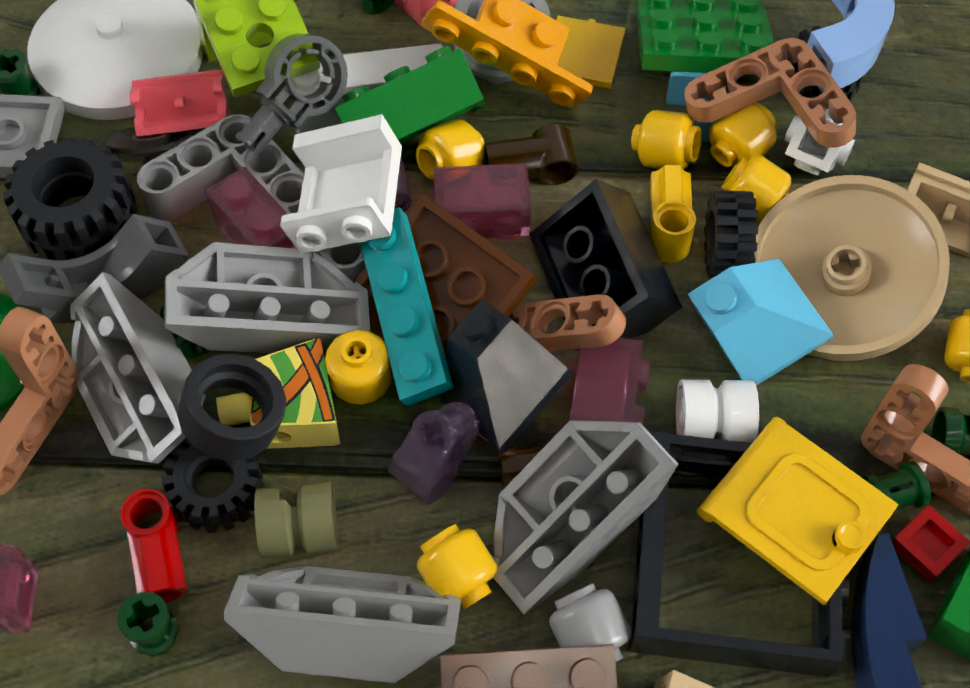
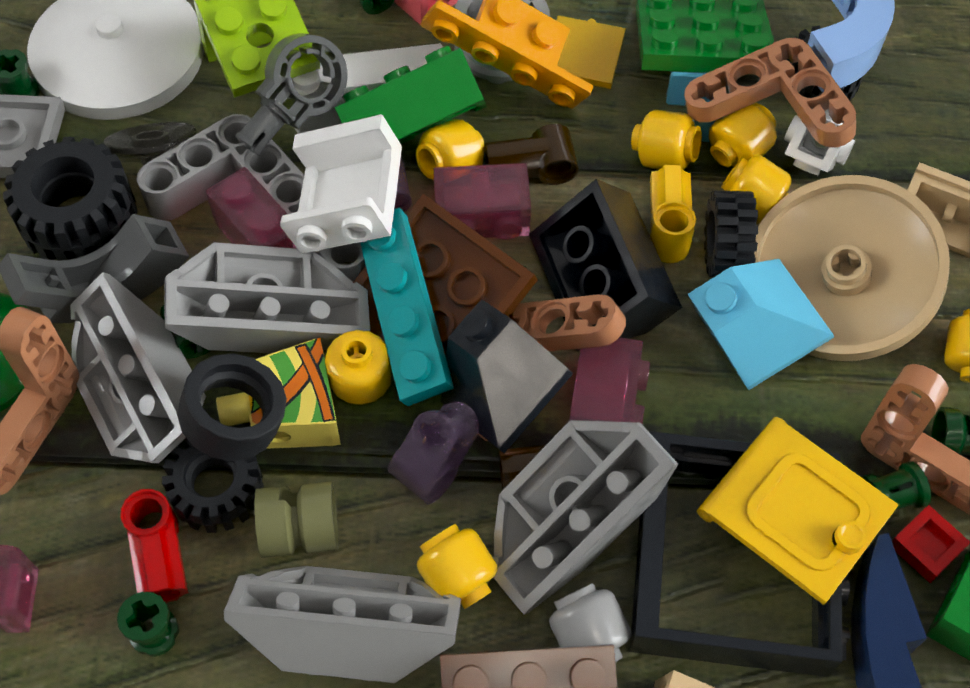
(178, 102): coral hinge -> none
(718, 412): white wheel -> none

